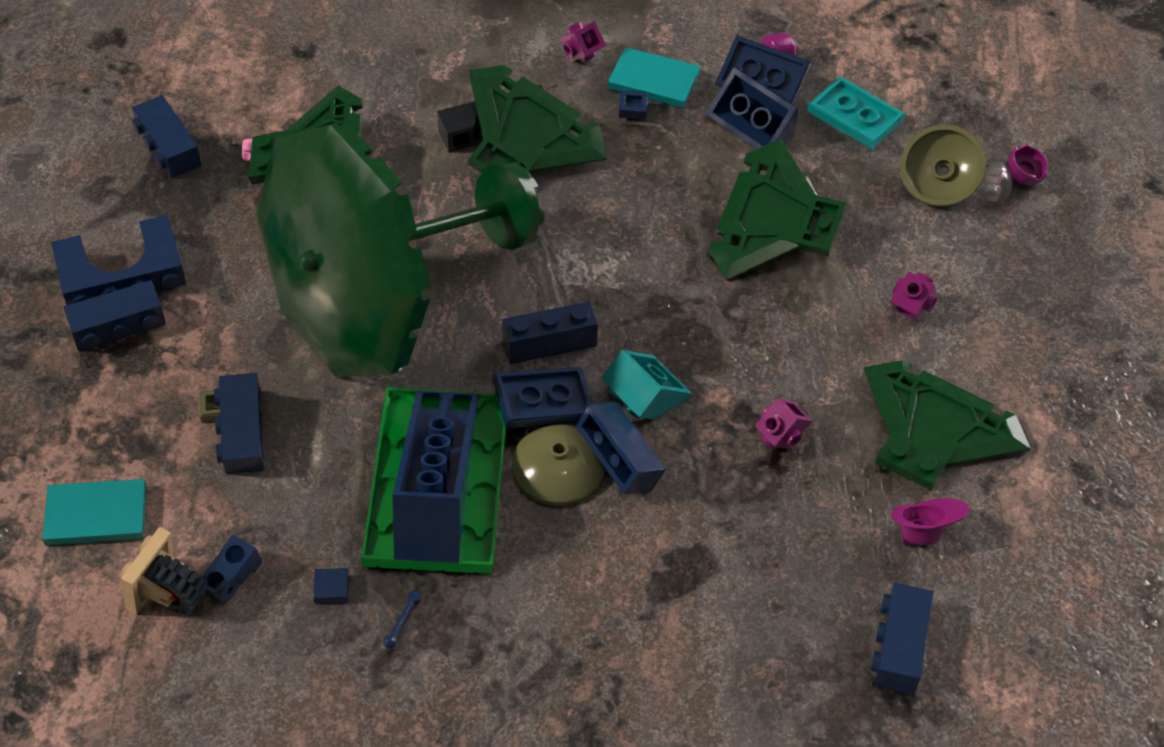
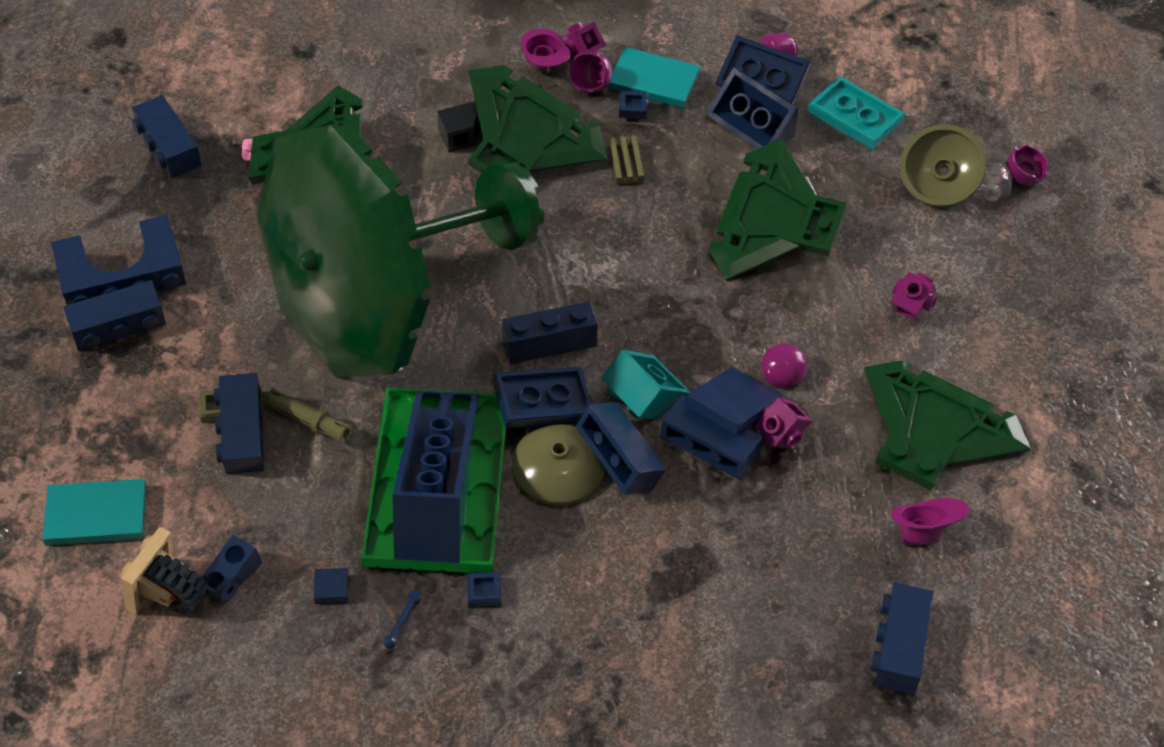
(317, 420): none -> olive pin
(484, 590): none -> dark blue tile
(544, 49): none -> magenta piece
(590, 72): none -> magenta hair
(624, 145): none -> olive tile
(710, 441): none -> dark blue brick
(731, 400): none -> dark blue tile
(784, 366): none -> magenta hair

